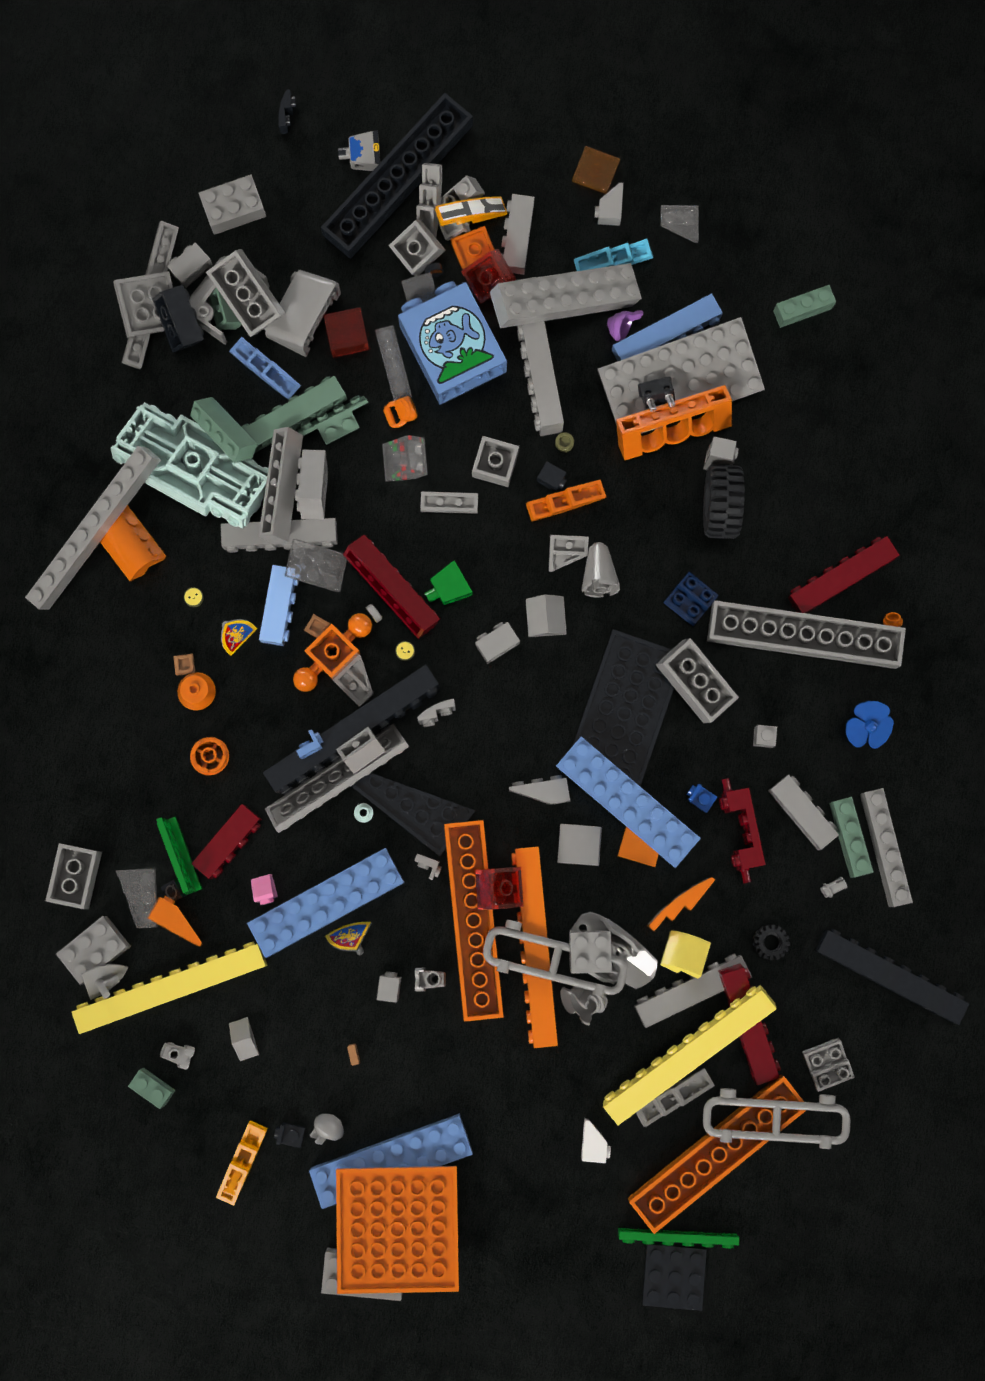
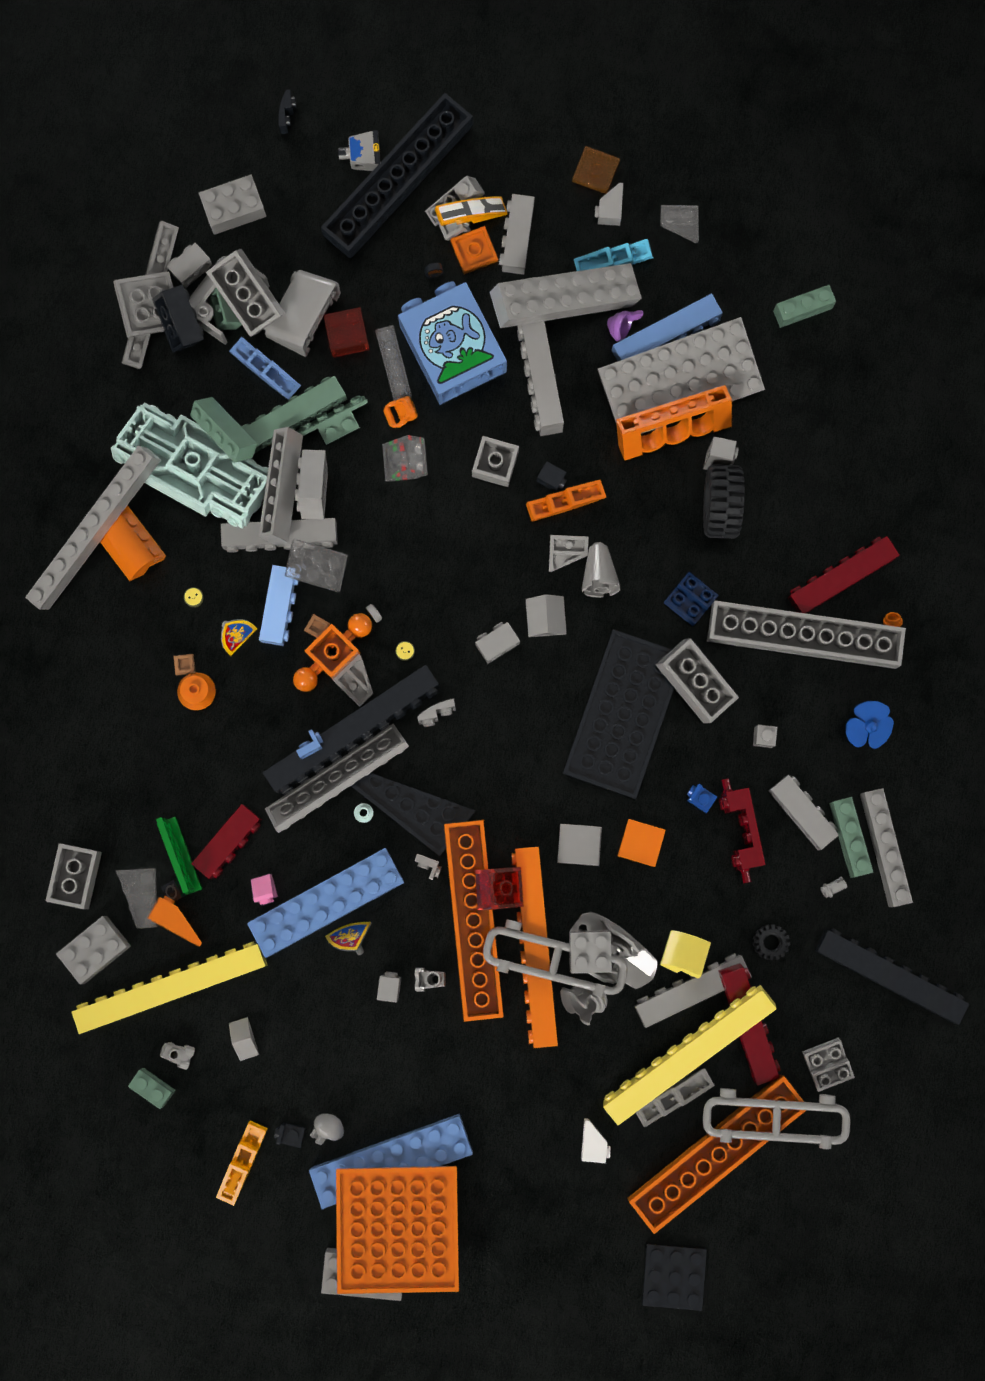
(102, 978): light grey shield -> none
(209, 756): orange cone -> none
(353, 1054): medium nougat tile -> none
(360, 750): light grey brick -> none
(391, 586): dark red brick -> none
(417, 247): light grey brick -> none
(419, 287): clear piece -> none
(430, 196): light grey slope -> none
(448, 585): green torso -> none
(449, 502): light grey plate -> none
(486, 274): clear red brick -> none
(548, 792): light grey slope -> none
(564, 442): olive tile -> none
(628, 802): medium blue brick -> none
(657, 393): black piece -> none
(686, 899): orange slope -> none
(687, 1238): green plate -> none

